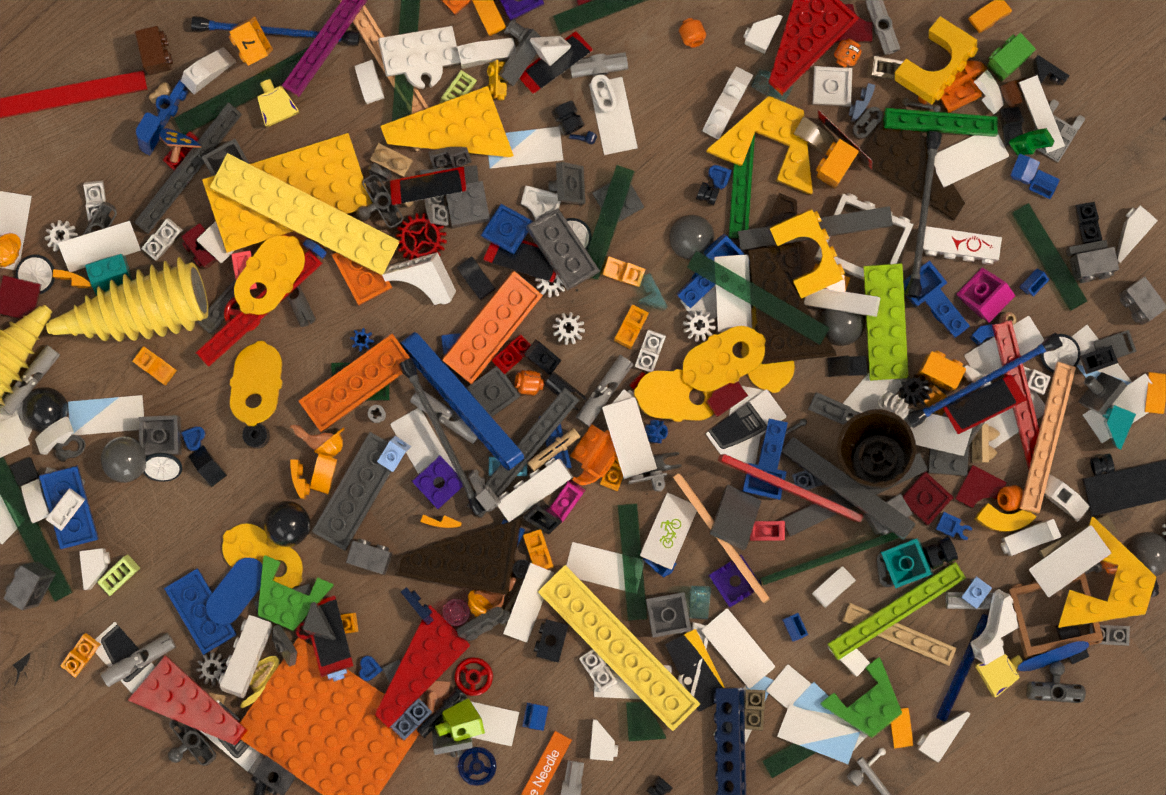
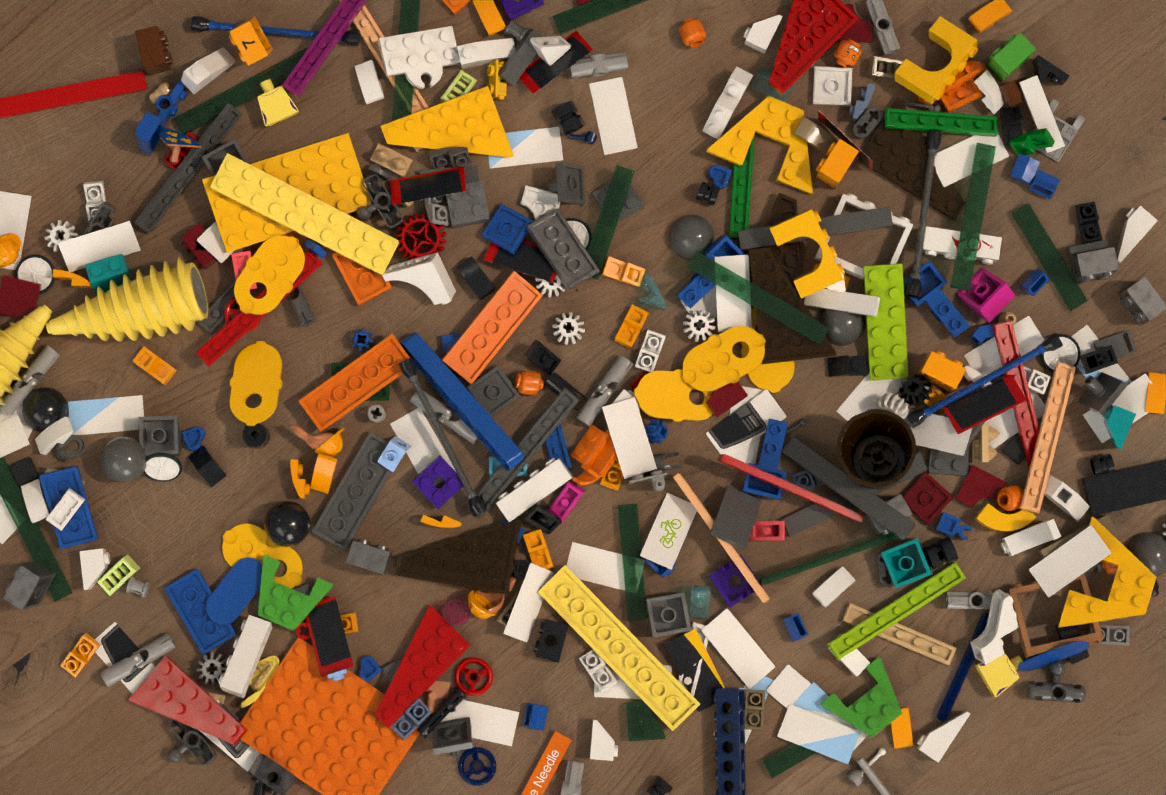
(137, 587): none -> light grey bush
(162, 239): white slope -> none
(284, 645): dark grey plate -> none
(317, 623): dark grey slope -> none
(423, 611): dark blue plate -> none
(461, 721): lime torso -> none
(483, 493): light grey piece -> none
(483, 623): dark grey hinge -> none
(511, 354): red slope -> none
(572, 435): tan pin -> none
(604, 93): white plate -> none
(831, 408): dark grey hinge -> none
(973, 217): none -> clear green tile
(976, 592): light blue bracket -> none
(1014, 449): none -> black piece

